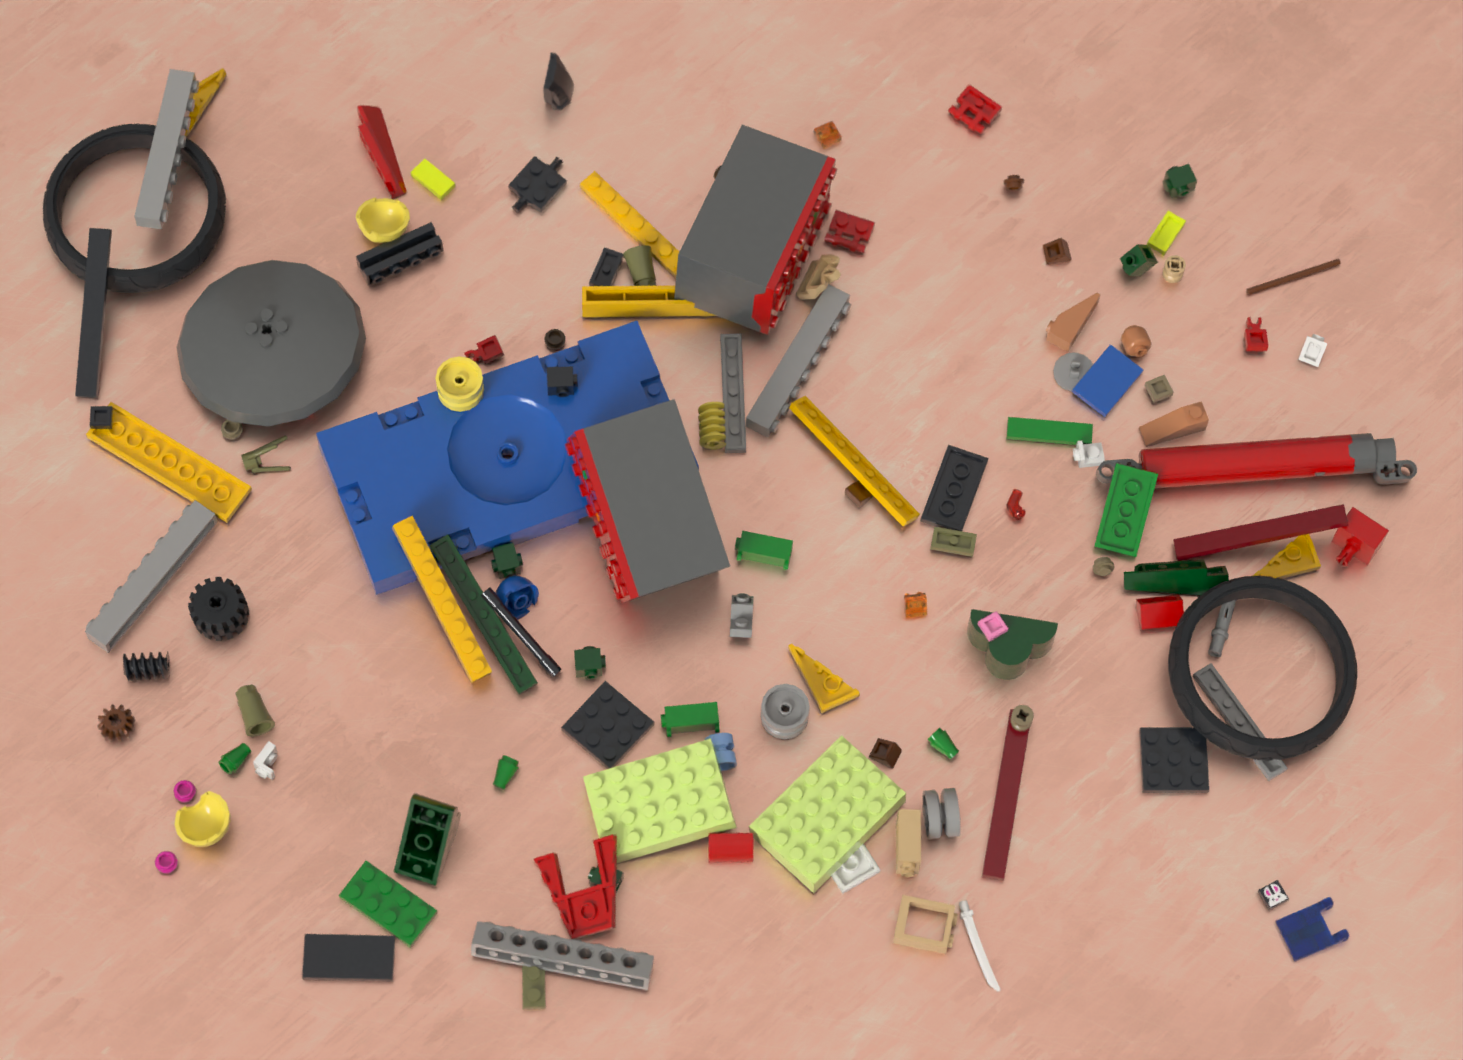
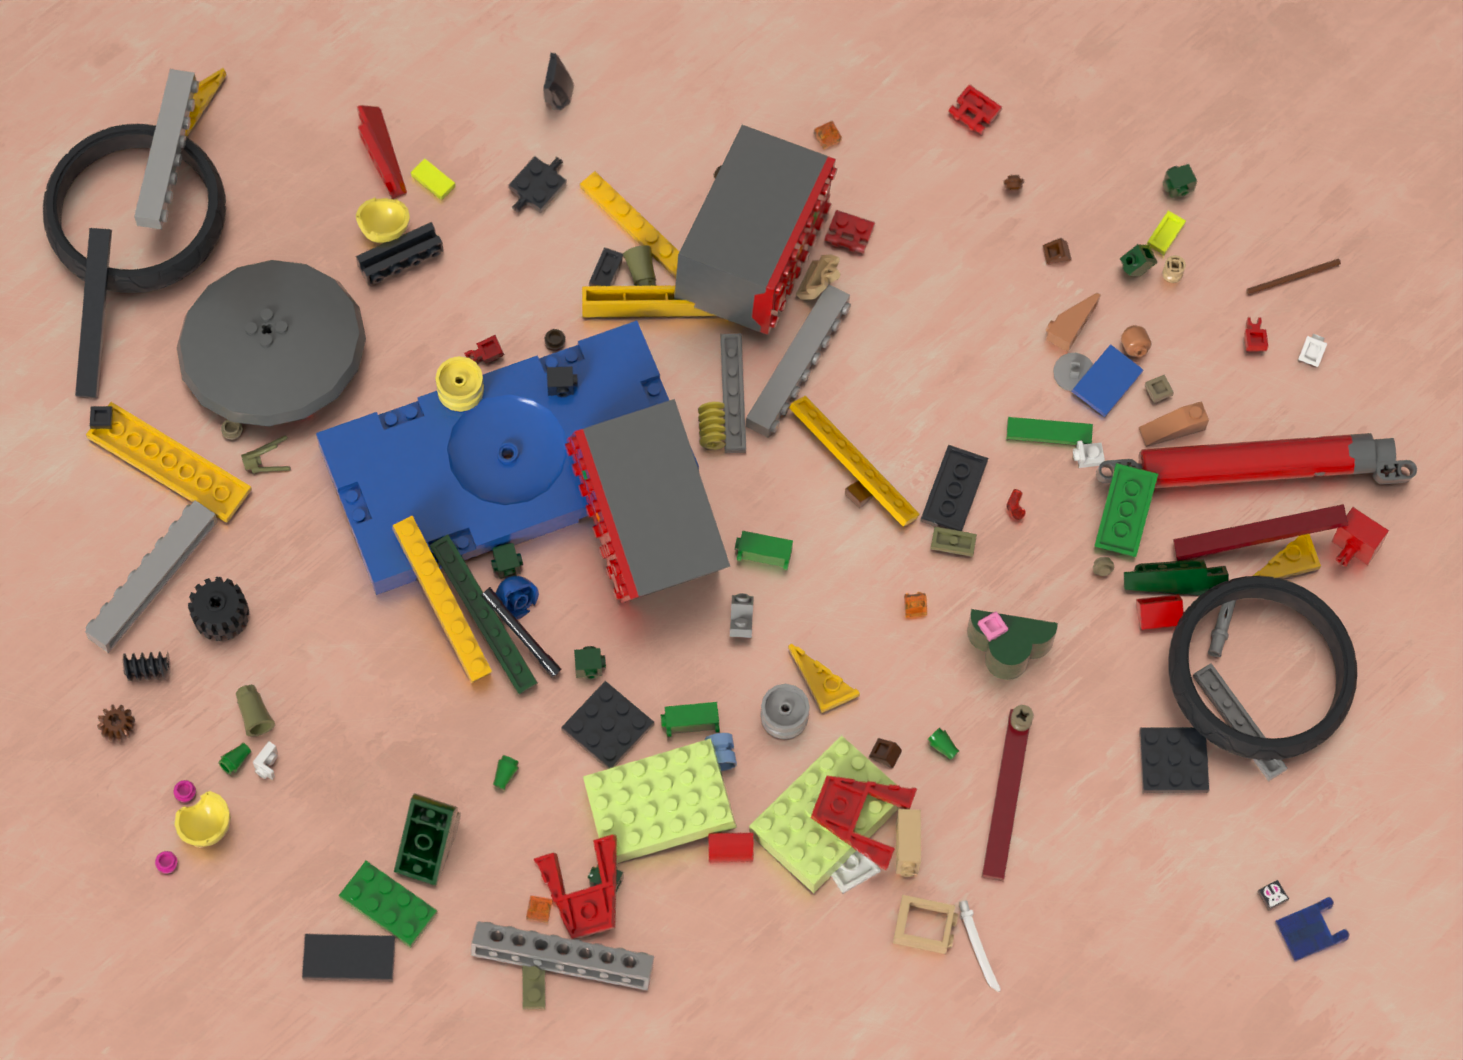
(539, 909): none -> clear orange tile
(840, 808): none -> red wing
(941, 813): light grey wheel -> none

